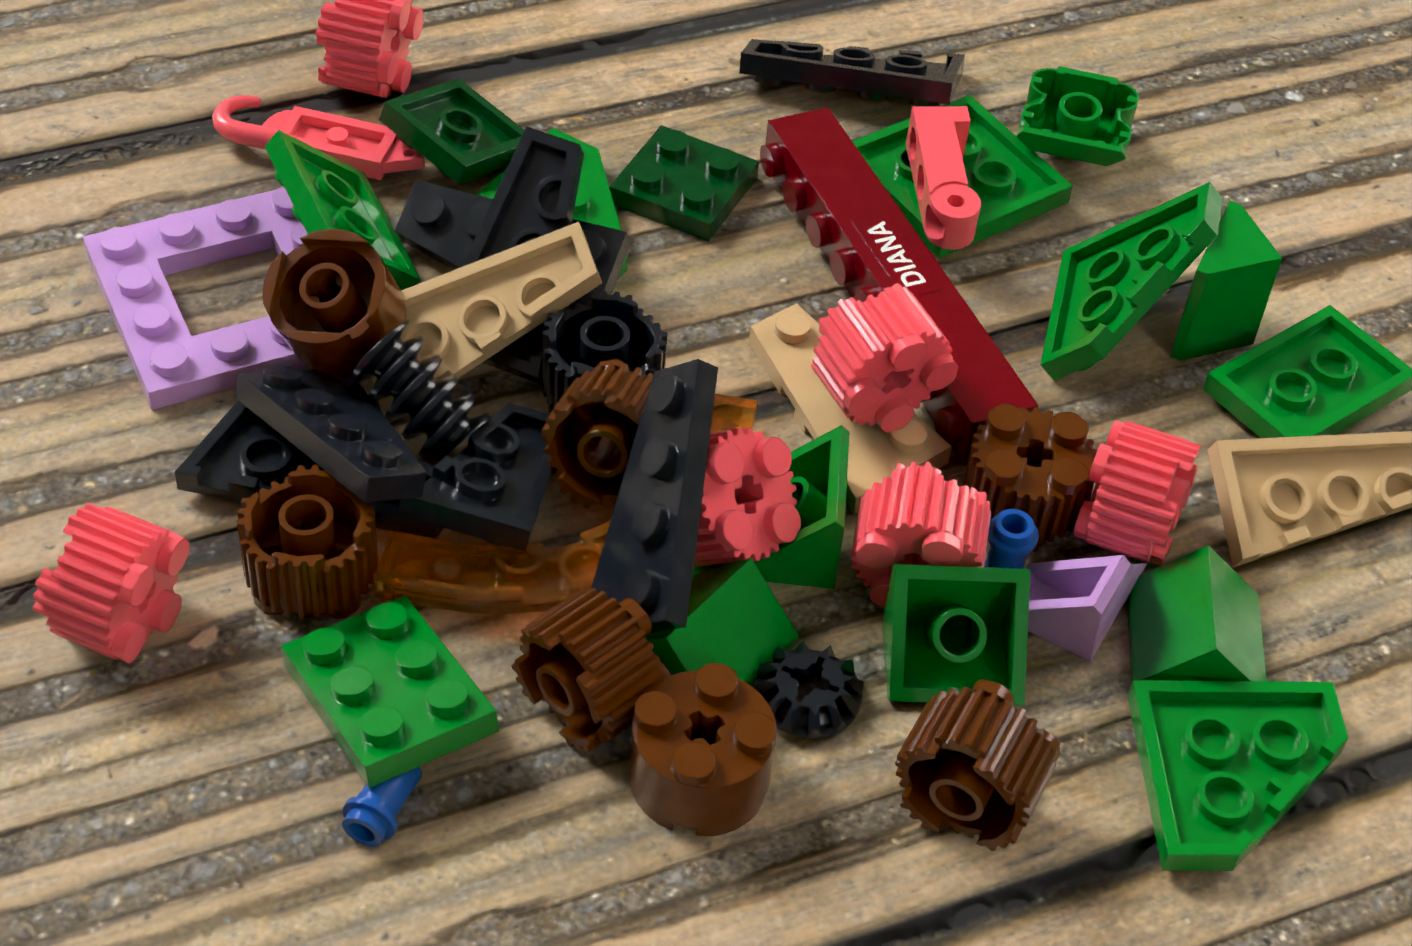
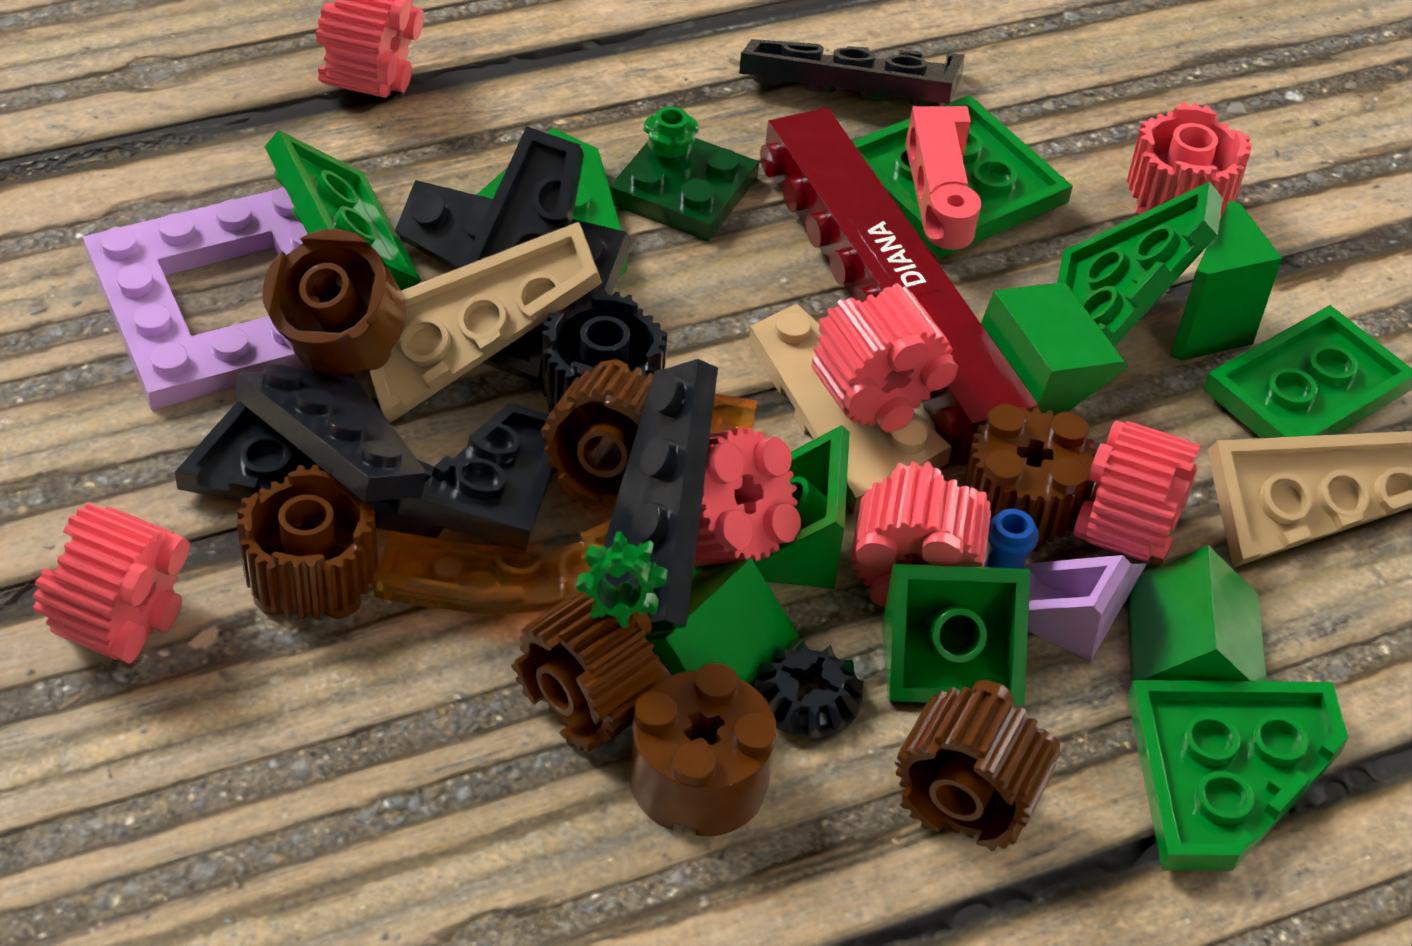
(353, 141): coral plate -> none
(373, 812): blue pin -> none
(389, 690): green plate -> none
(418, 393): black piece -> none
(454, 129): dark green plate -> none
(625, 598): none -> green gear
(671, 132): none -> green plate
(1051, 344): none -> green slope
(1078, 115): green slope -> none
(1184, 153): none -> coral brick

